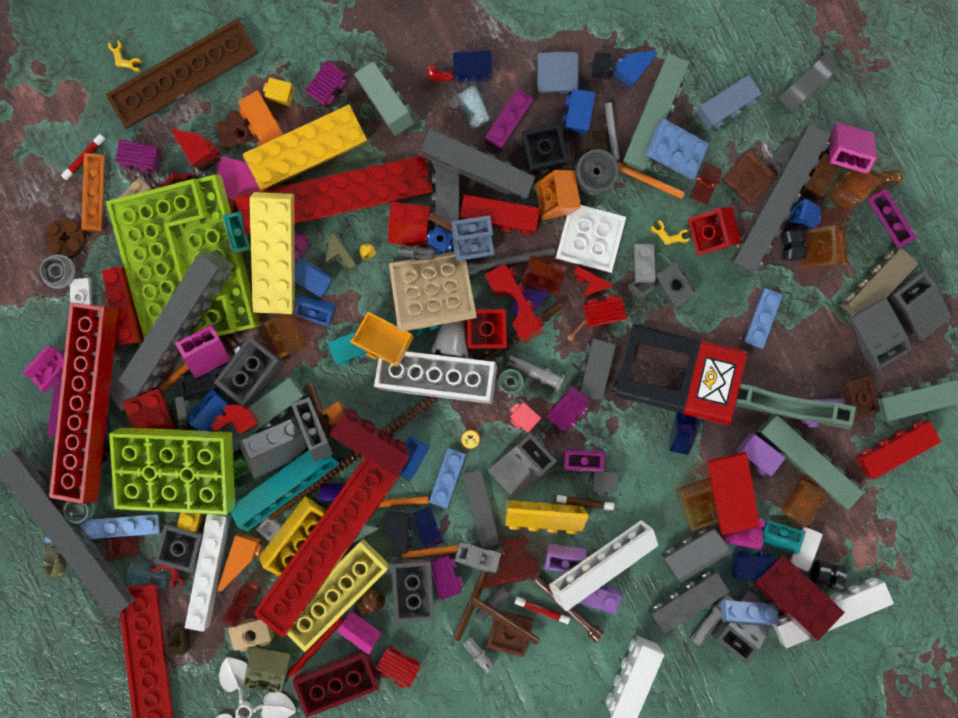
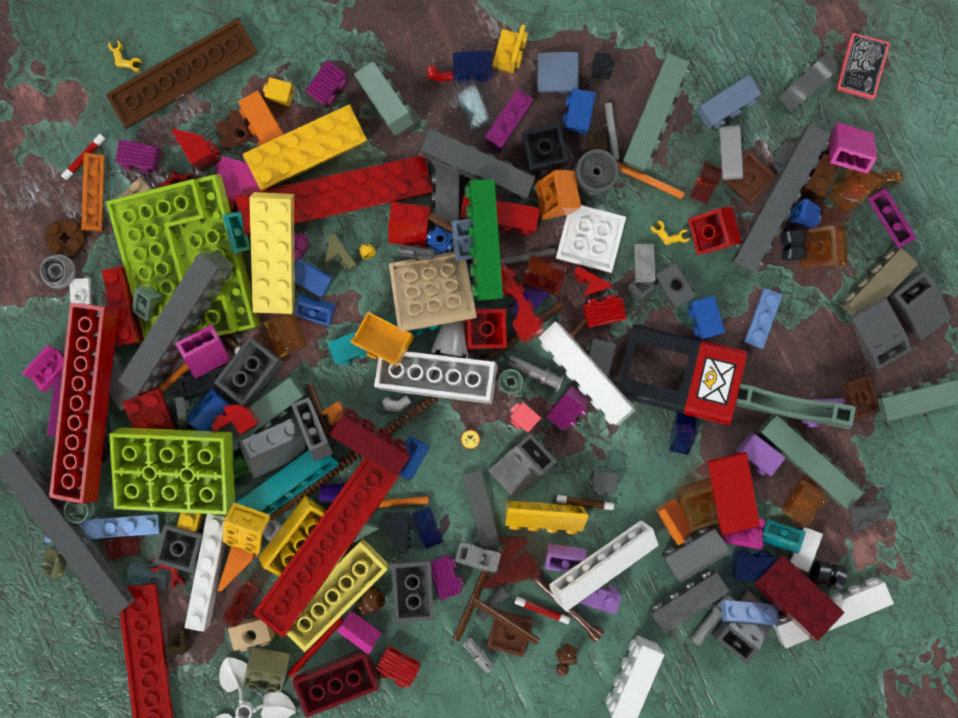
(144, 301): none -> sand green slope
(244, 528): none -> yellow bracket
(396, 406): none -> white arm
(430, 552): orange bar -> none
(447, 478): medium blue plate -> none
(484, 239): none -> green brick
(509, 48): none -> yellow bracket
(567, 656): none -> reddish brown animal
(583, 460): magenta brick -> none
(587, 374): none -> white brick
(633, 66): blue slope -> none
(674, 521): none -> orange panel
(677, 149): medium blue plate -> none
(705, 318): none -> blue brick
(731, 152): none -> light grey beam
(862, 66): none -> tile
(868, 514): none -> dark grey wing
(898, 449): red brick -> none

